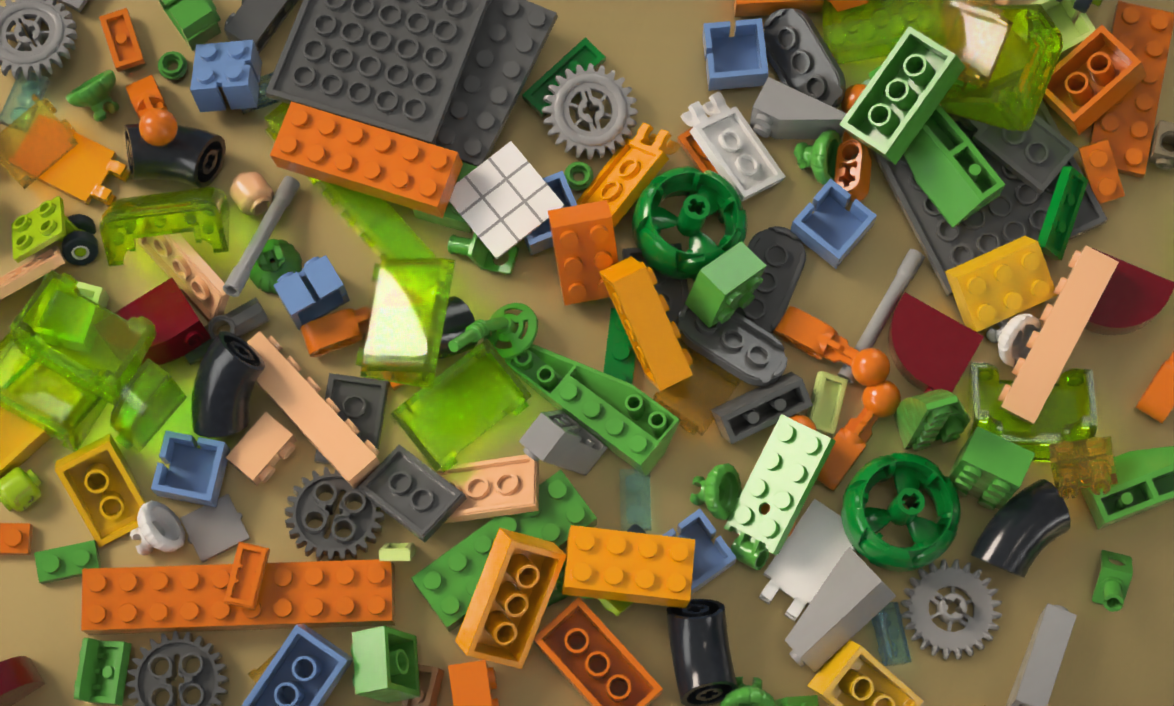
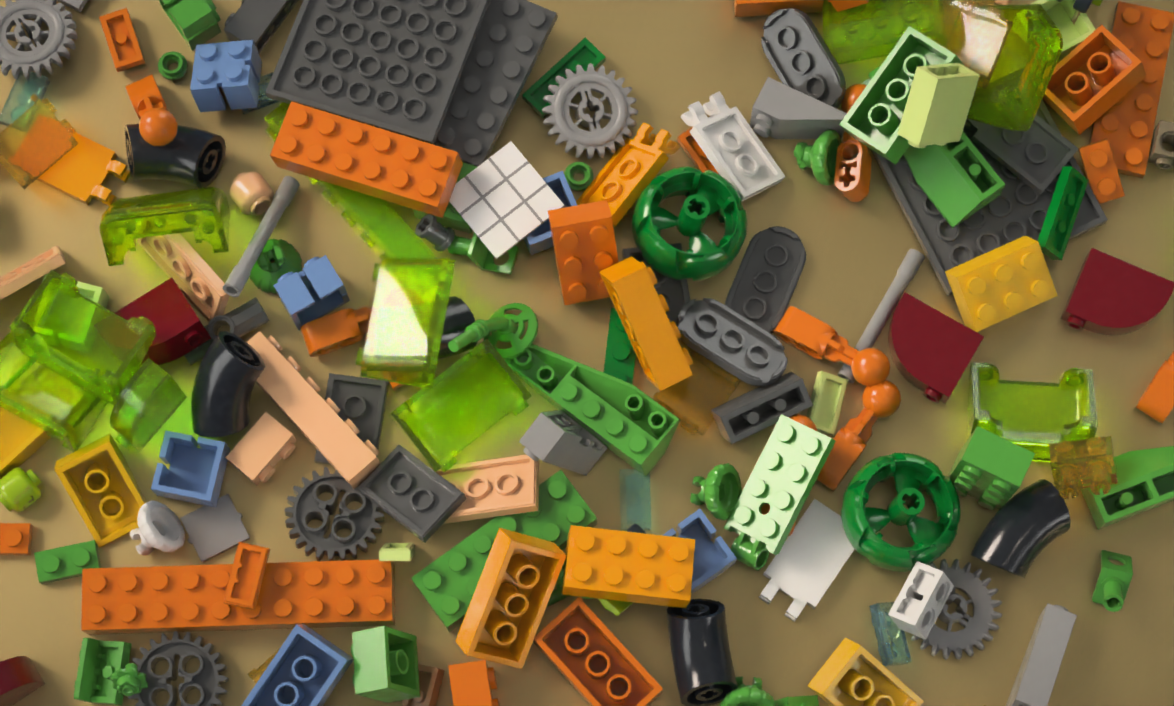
(48, 225): lime plate -> none
(95, 94): bright green hair -> none
(129, 680): none -> bright green plant
(435, 232): none -> dark grey bush
(726, 285): bright green brick -> none
(737, 59): medium blue piece -> none
(831, 228): medium blue piece -> none
(838, 611): light grey slope -> none
(921, 600): none -> white brick
(930, 418): bright green wedge -> none
(938, 104): none -> yellowish green brick
(1013, 337): white hair -> none
(1058, 335): light nougat brick -> none

